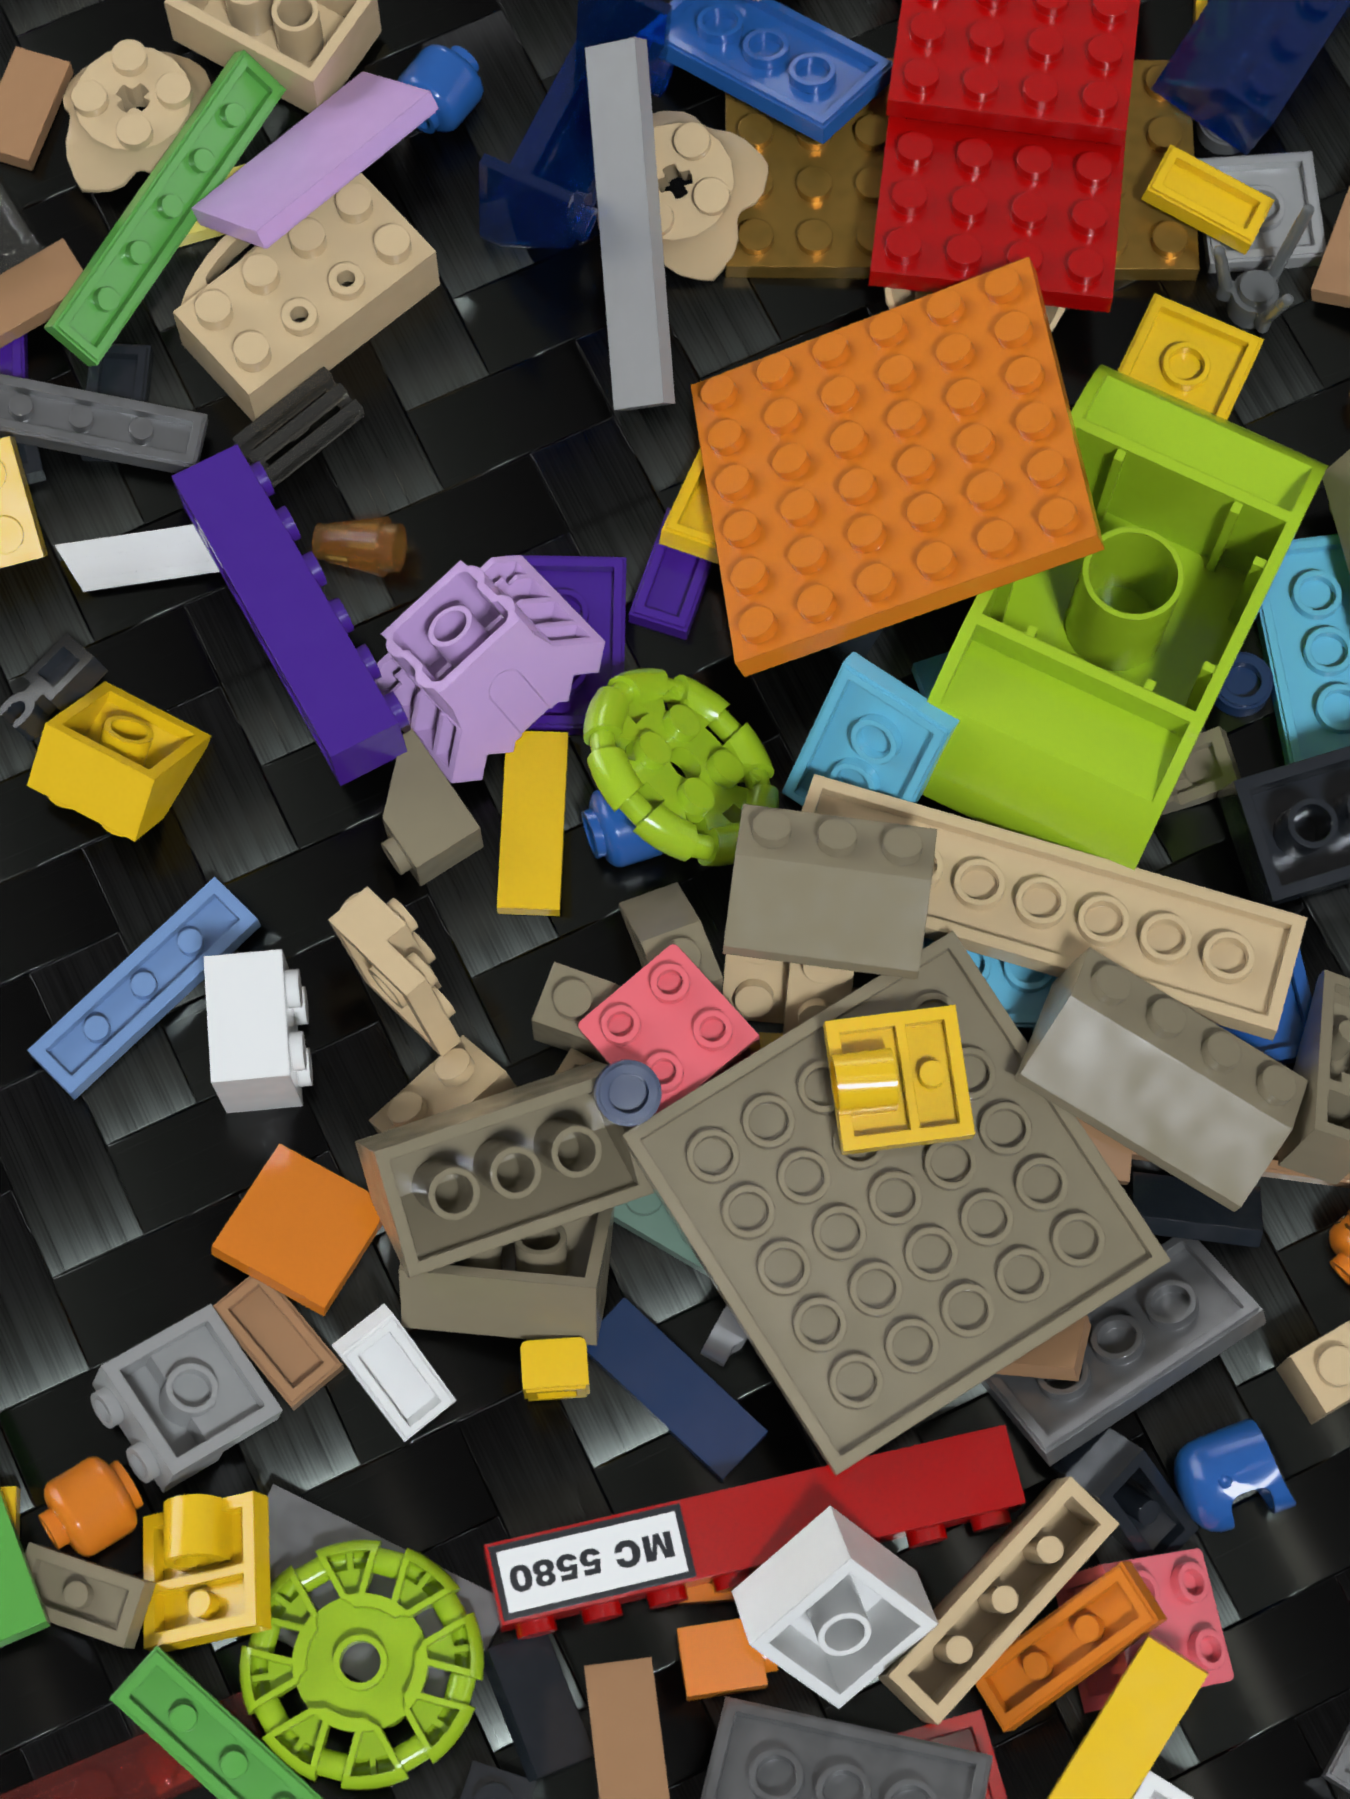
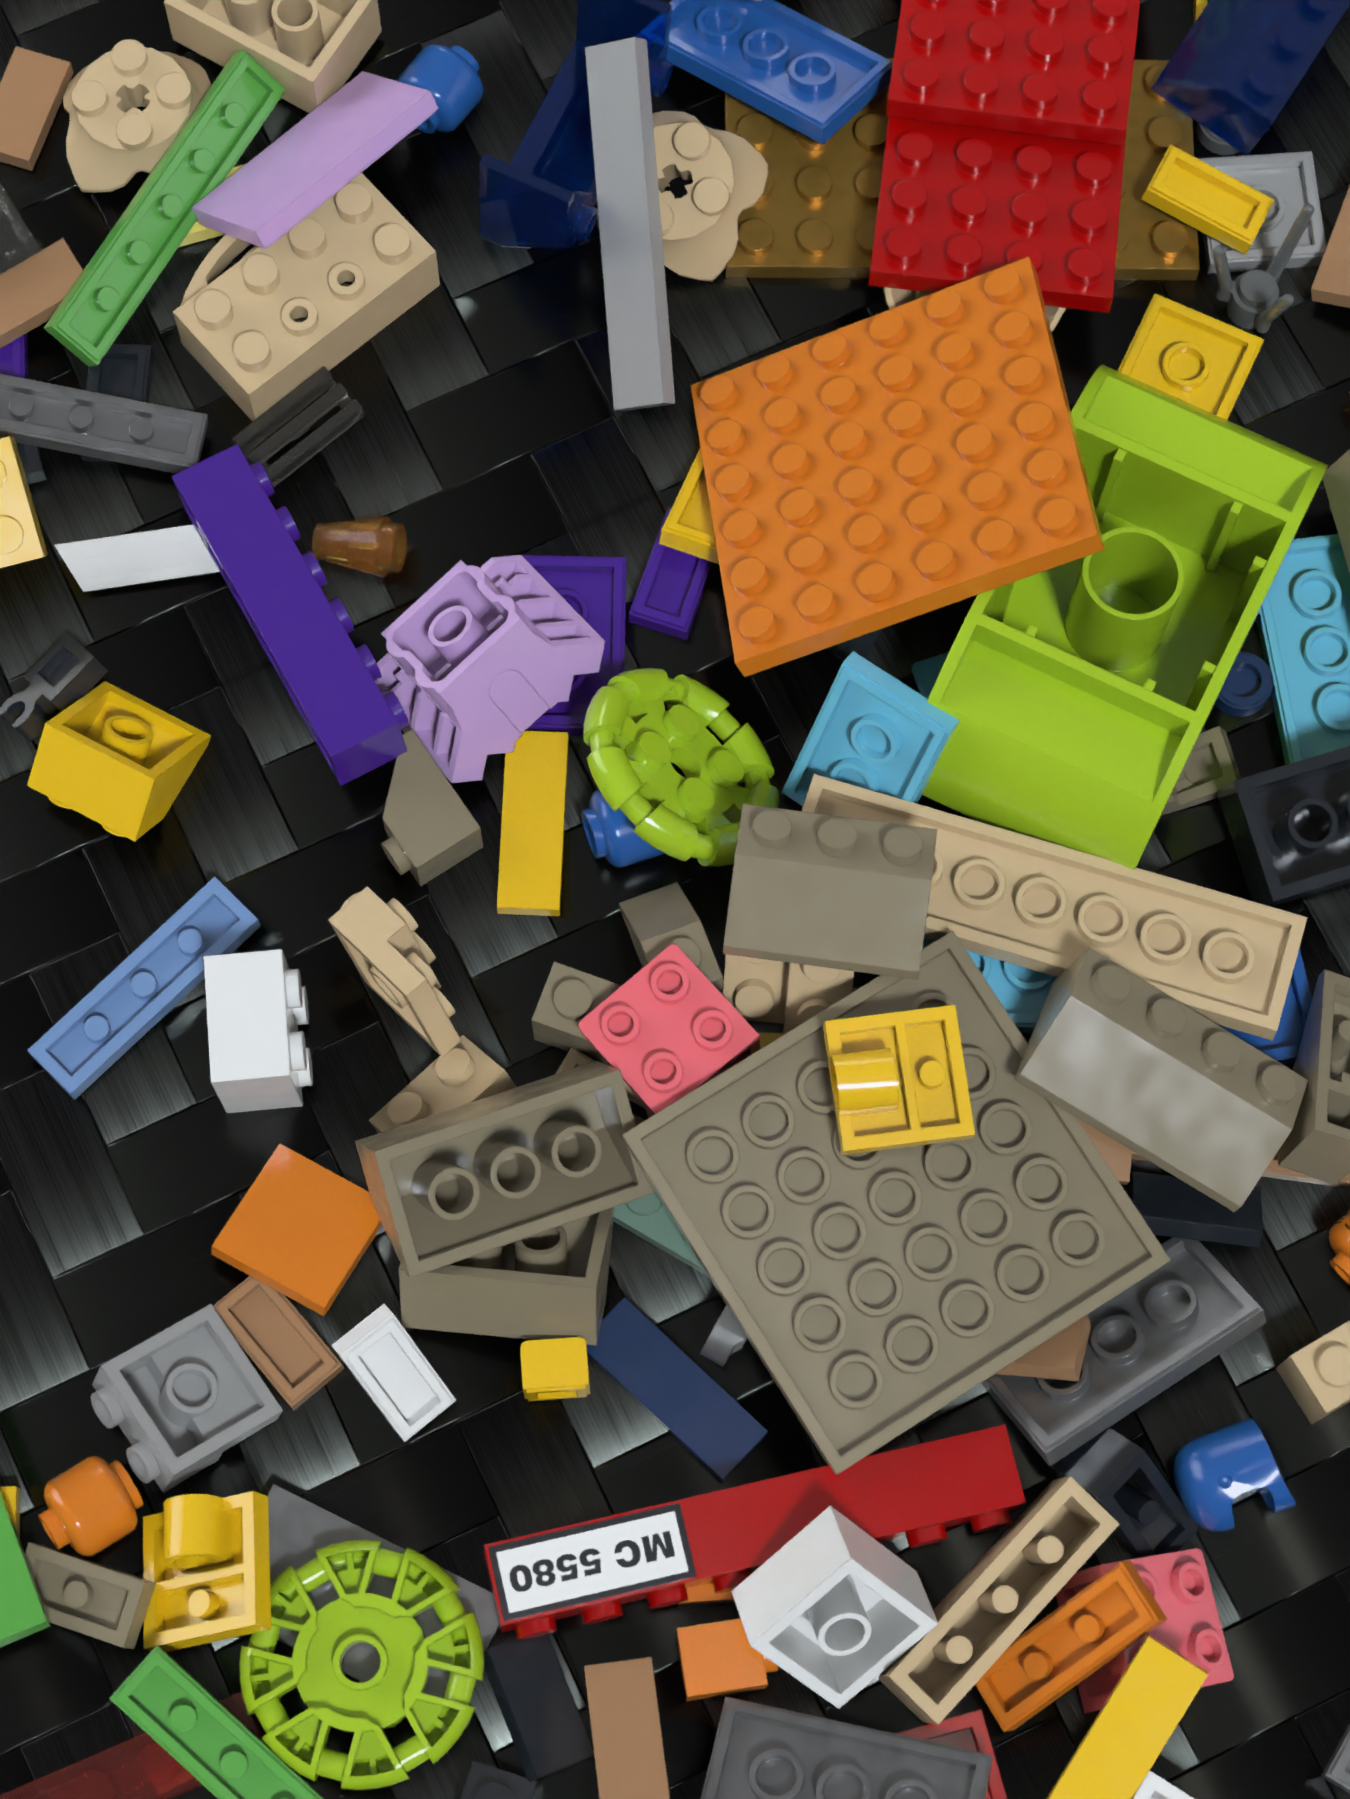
(627, 1092): dark blue tile -> none

